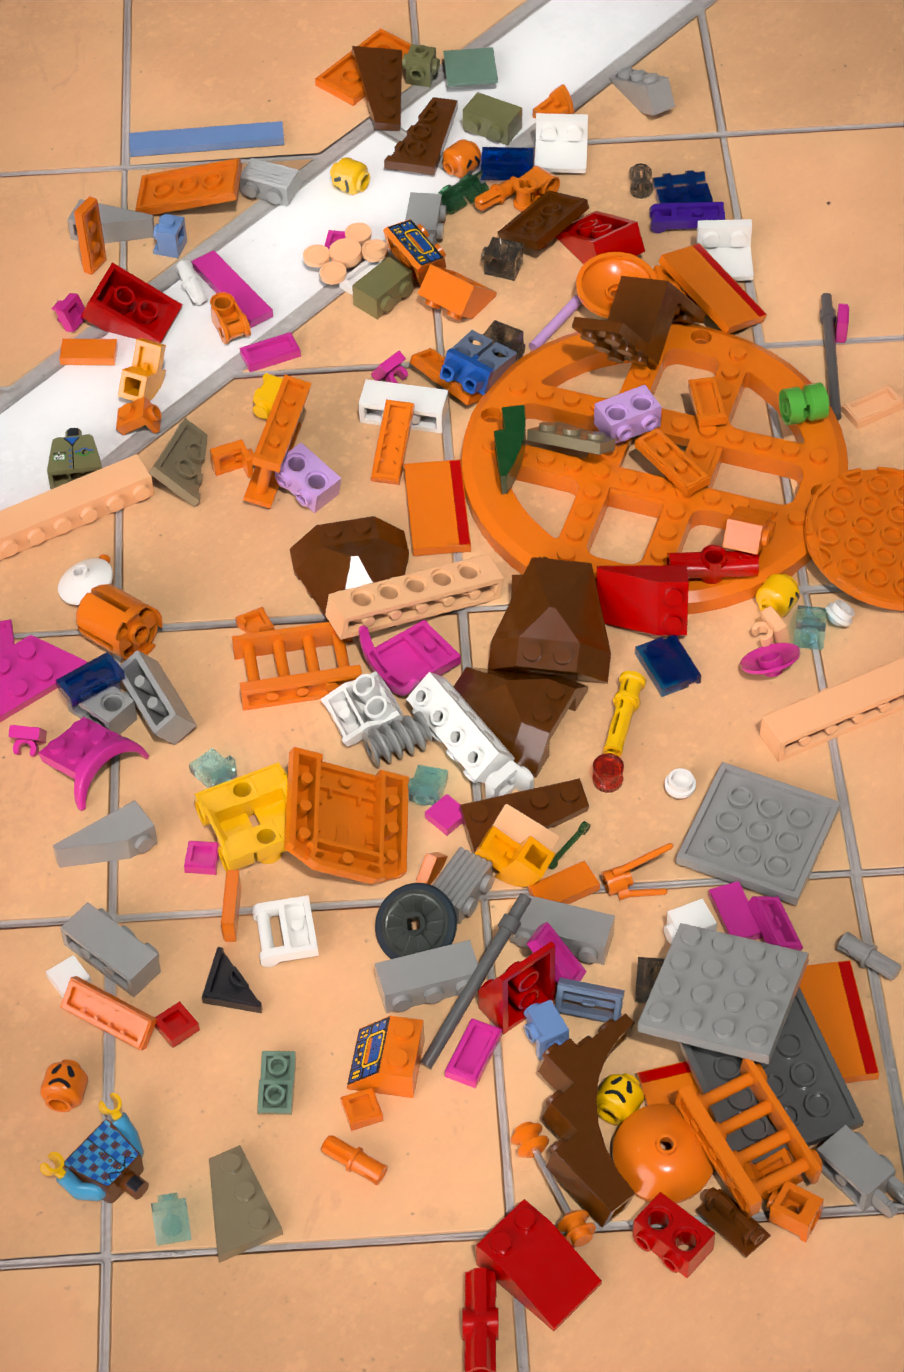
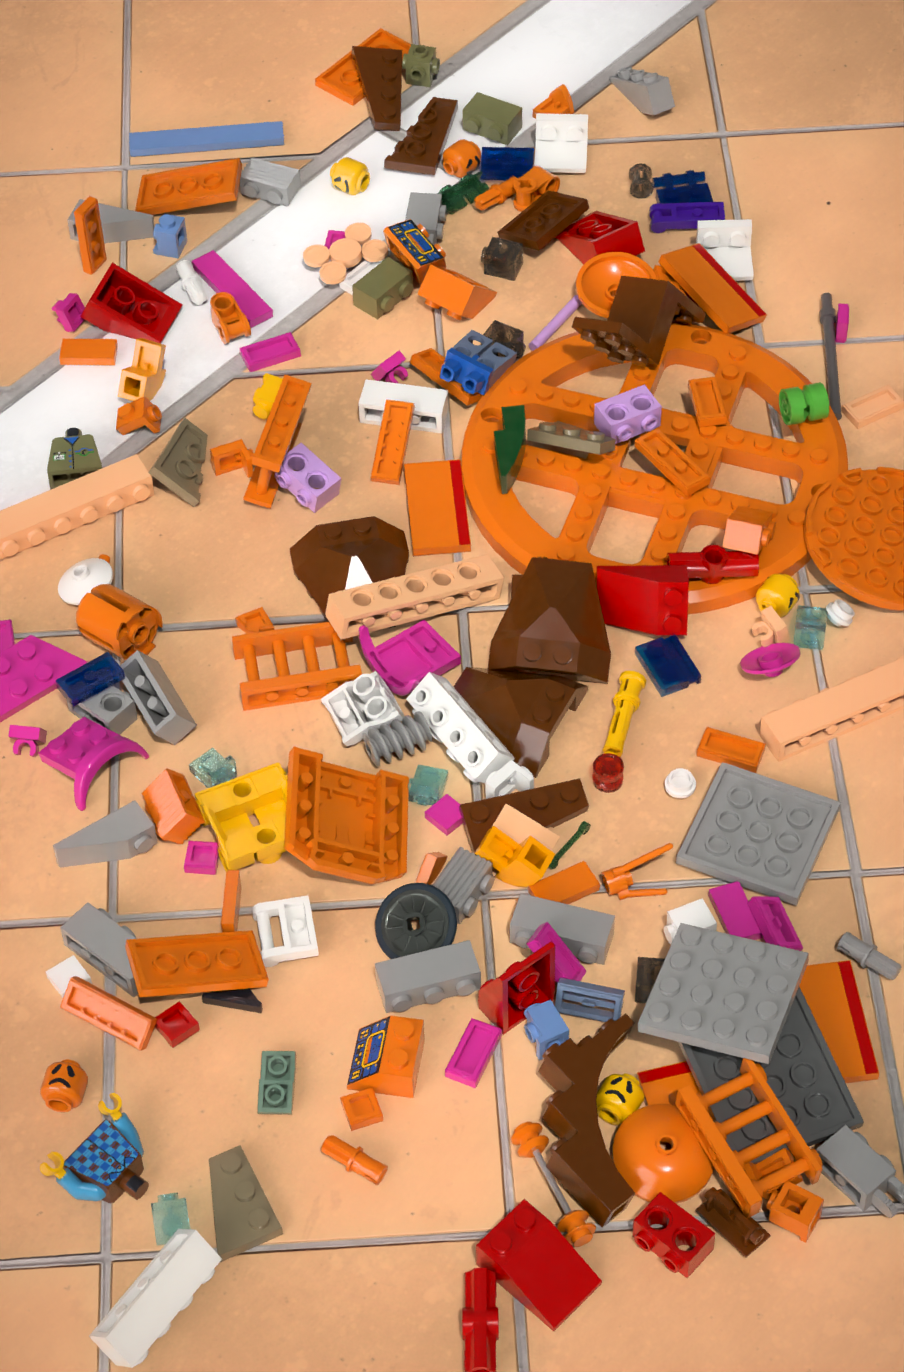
(156, 1298): none -> white brick
(172, 807): none -> orange brick
(196, 963): none -> orange tile
(470, 66): sand green piece -> none
(507, 926): dark grey bar -> none
(731, 749): none -> orange tile

